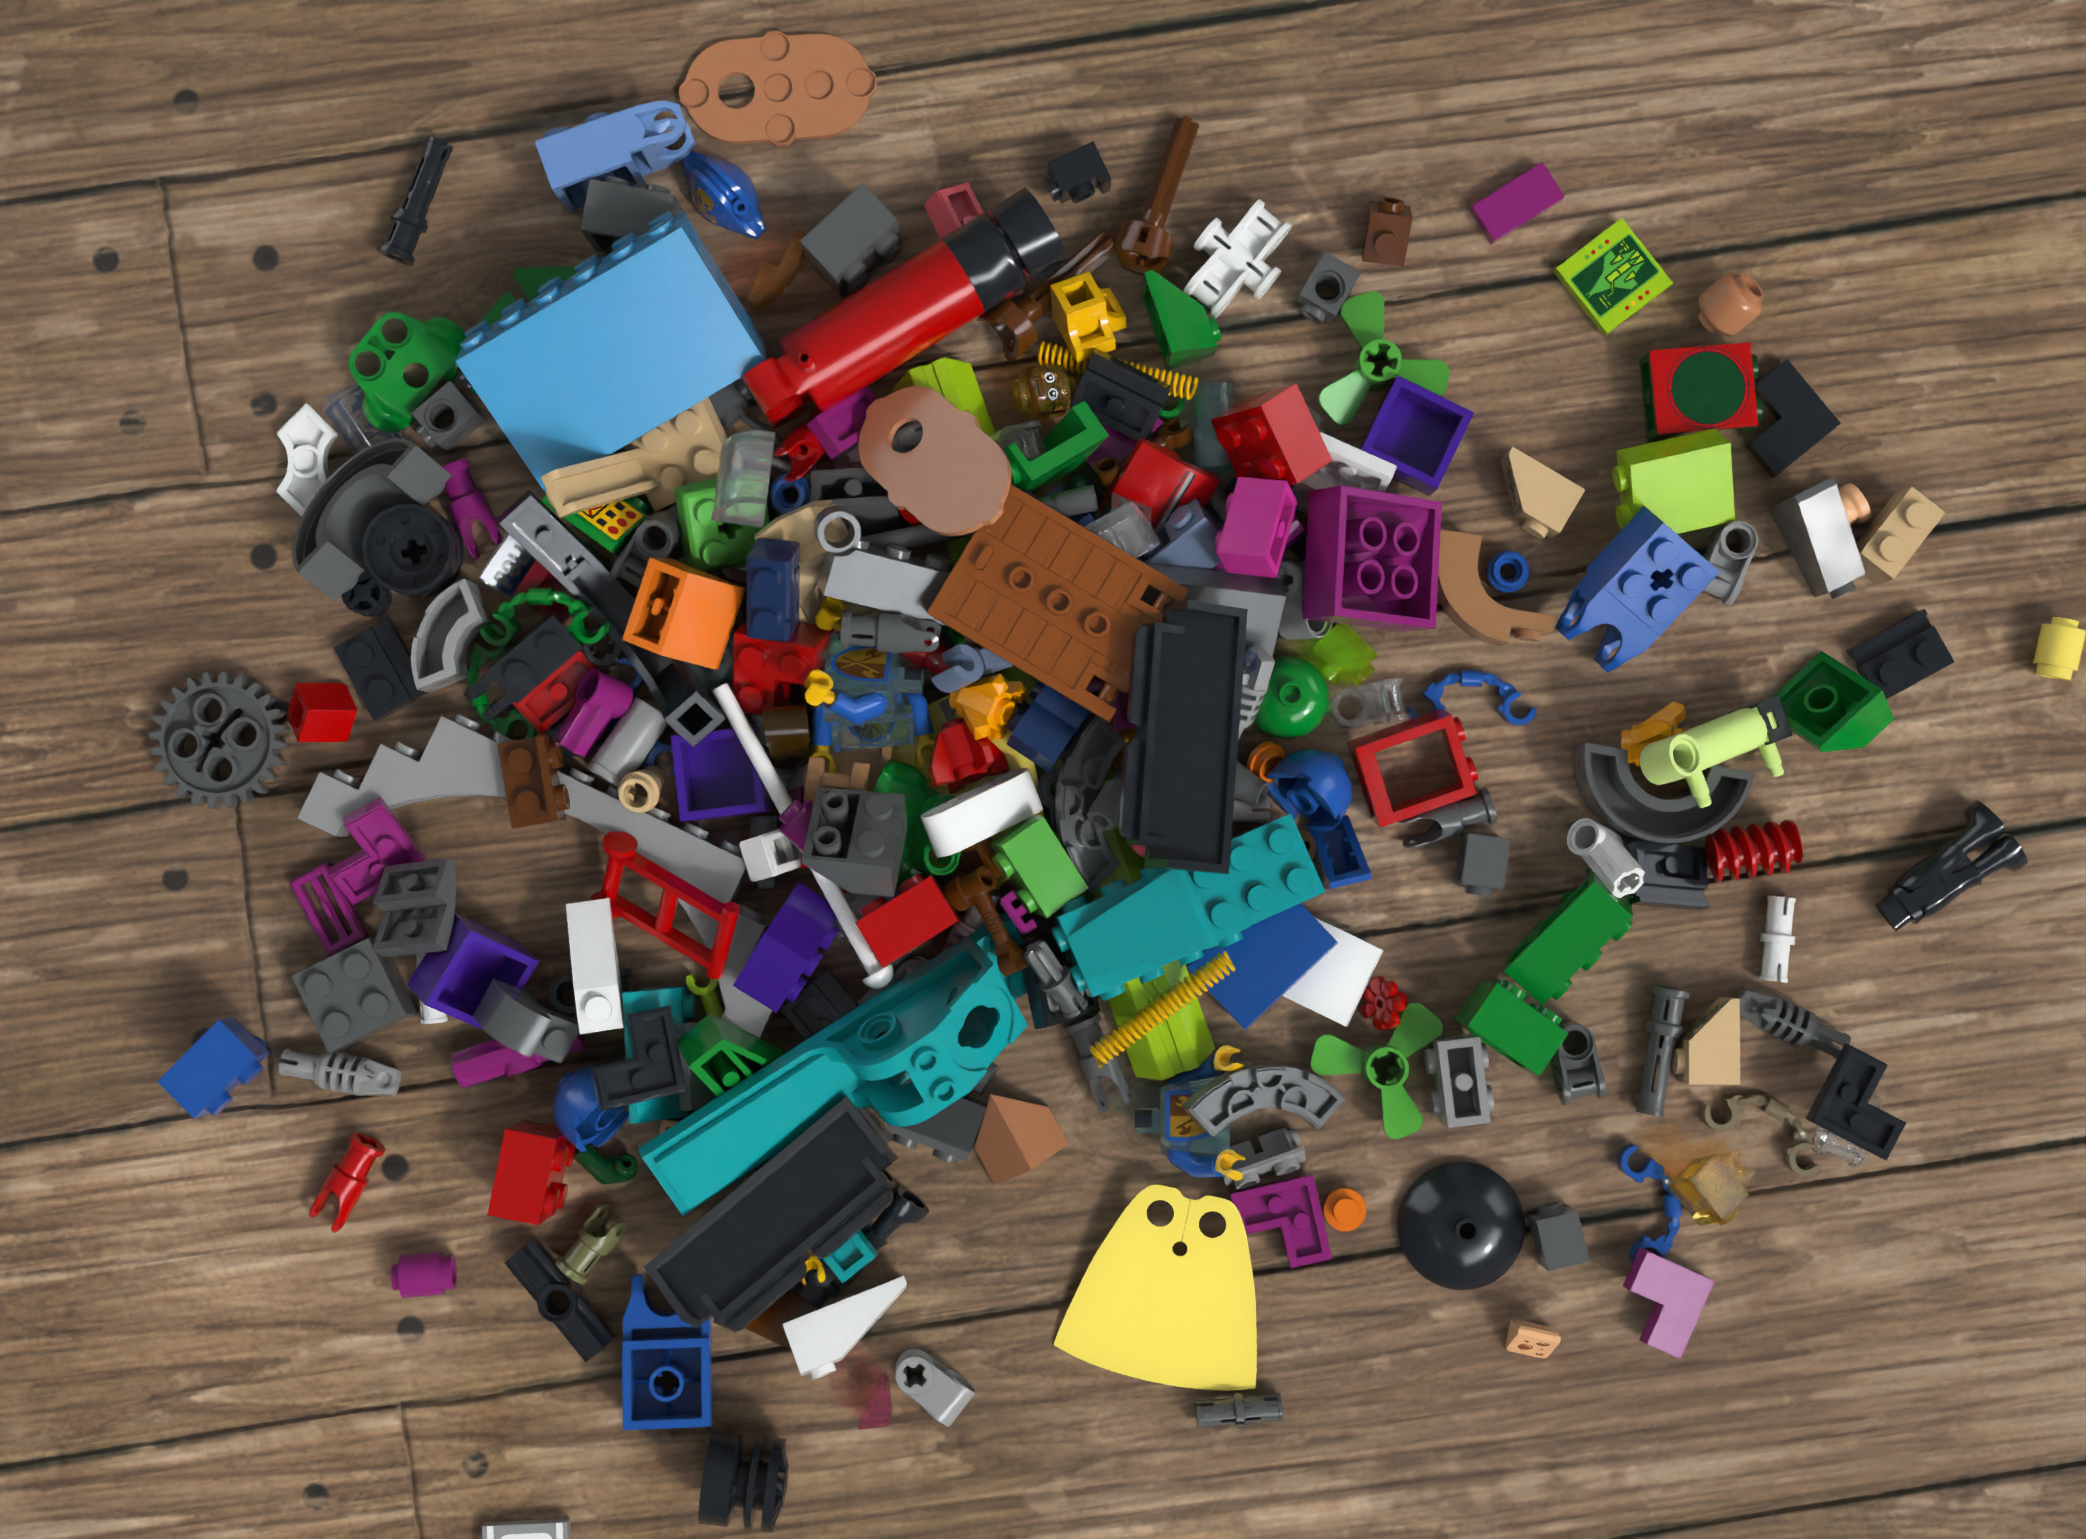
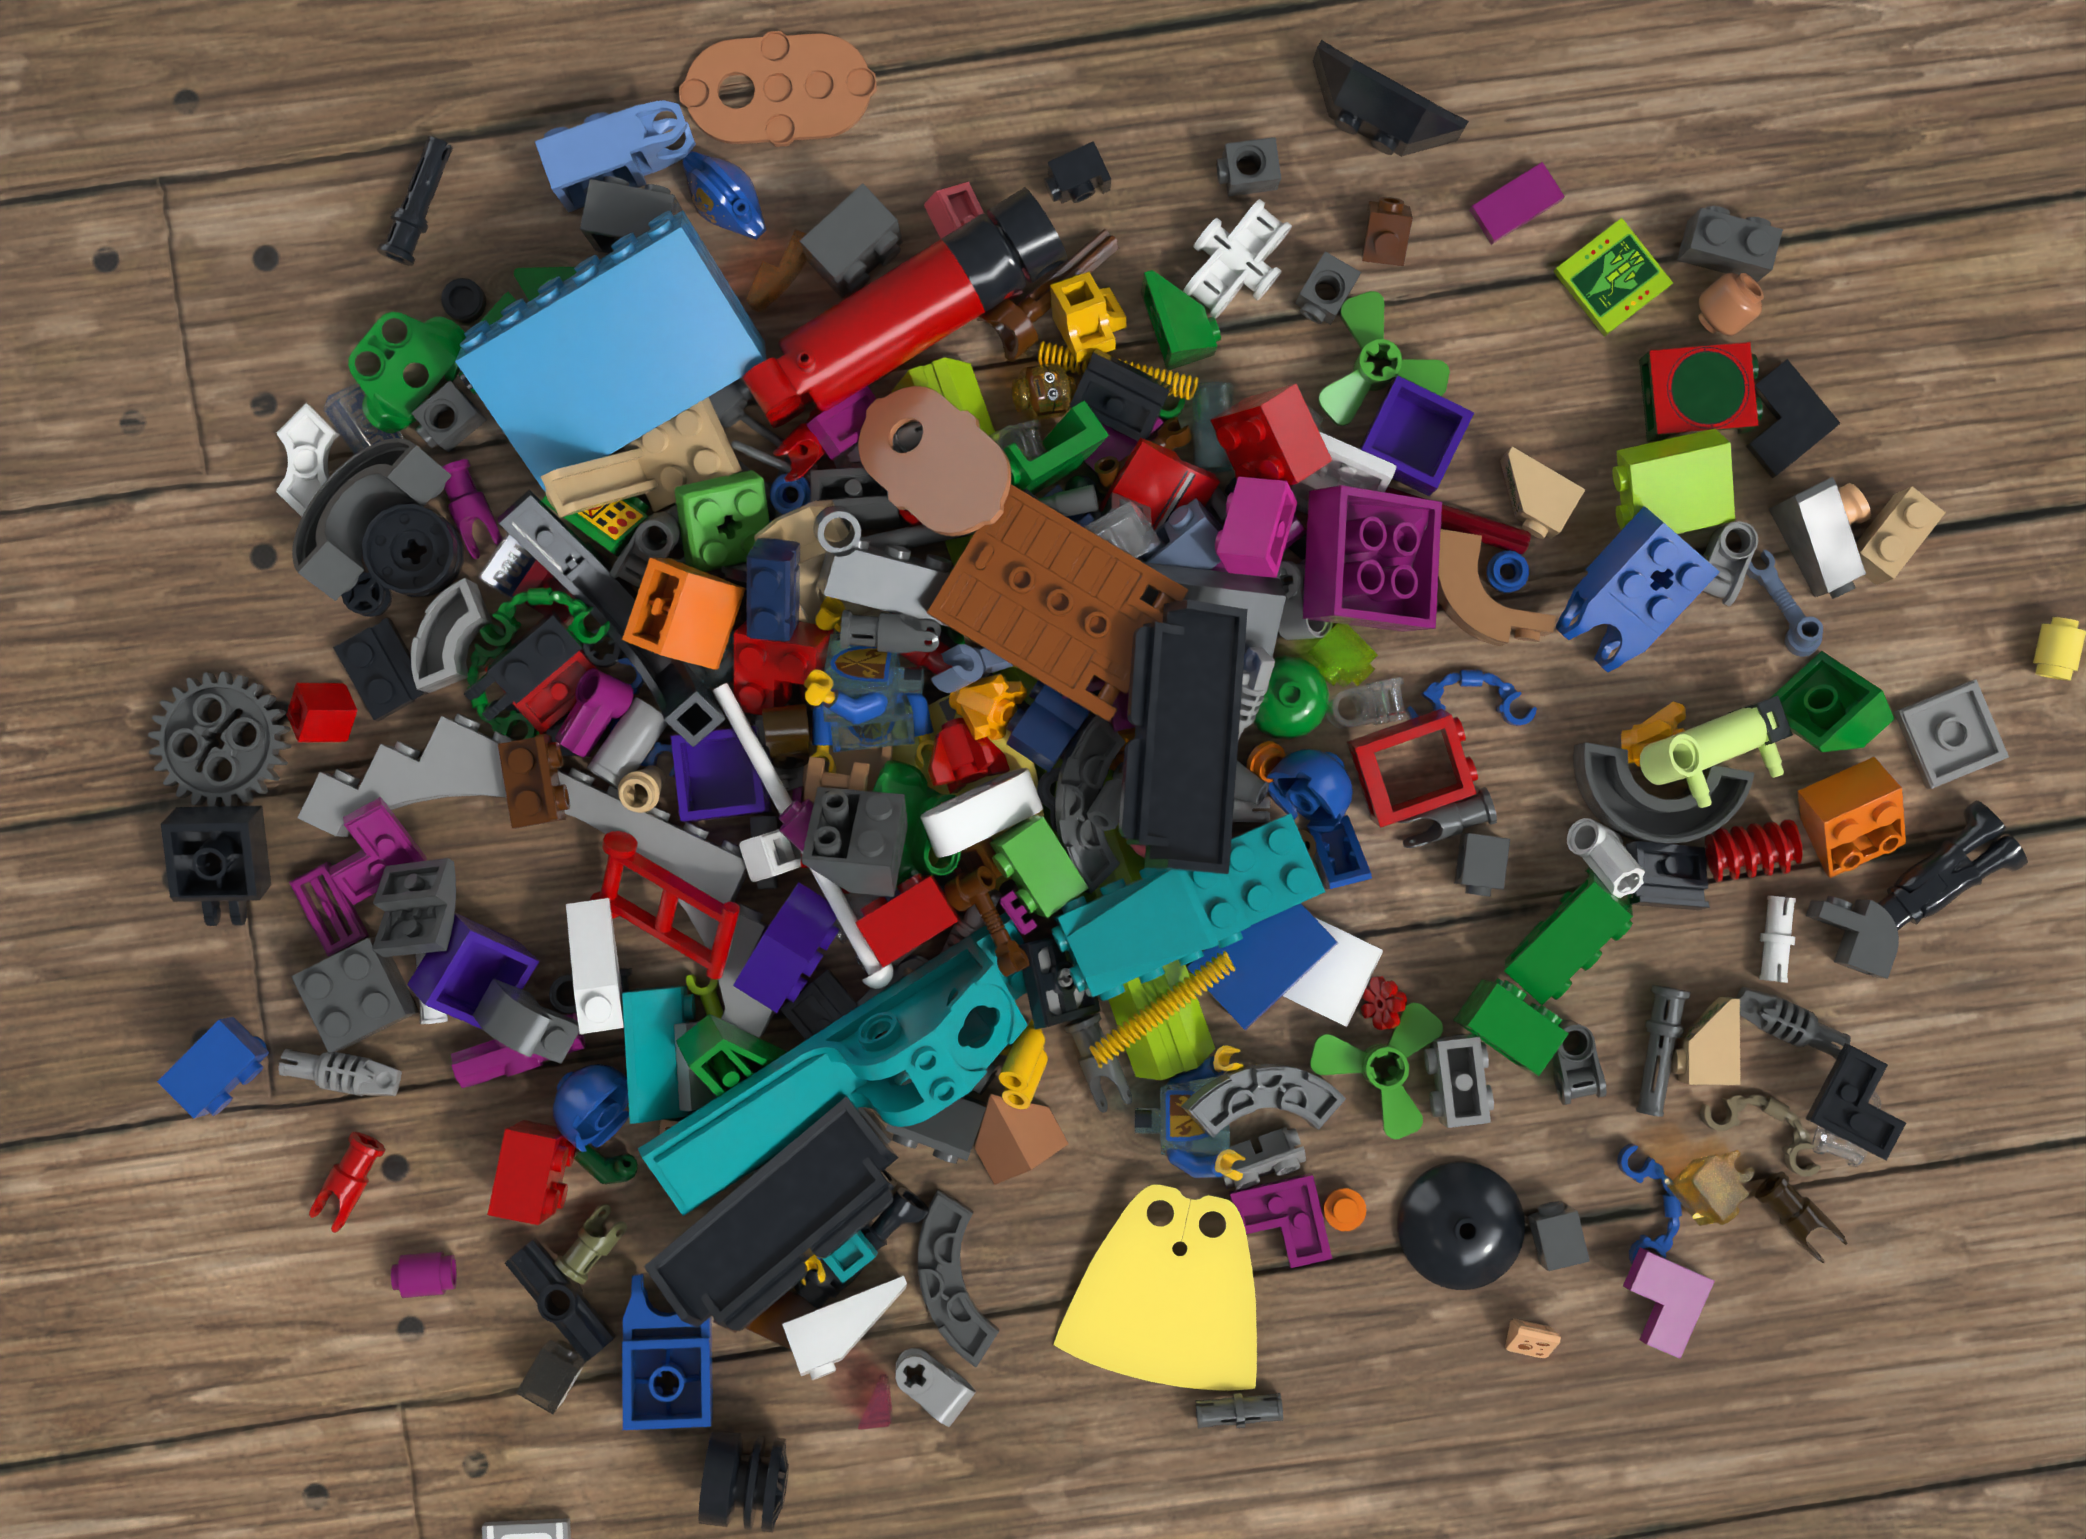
(217, 858): none -> black hinge
(463, 300): none -> black tile
(552, 1375): none -> clear smoke brick
(651, 1071): black tile -> none
(743, 478): clear brick -> none
(943, 1281): none -> dark grey tile
(1023, 1067): none -> yellow piece
(1054, 978): dark grey axle -> none
(1147, 235): reddish brown piece -> none
(1263, 154): none -> dark grey brick
(1380, 107): none -> black wedge
(1492, 532): none -> dark red axle
(1730, 243): none -> dark grey brick
(1795, 640): none -> sand blue brick
(1797, 1213): none -> dark brown piece
(1853, 816): none -> orange slope
(1869, 934): none -> dark grey brick
(1901, 654): black plate -> none
(1951, 734): none -> light grey tile

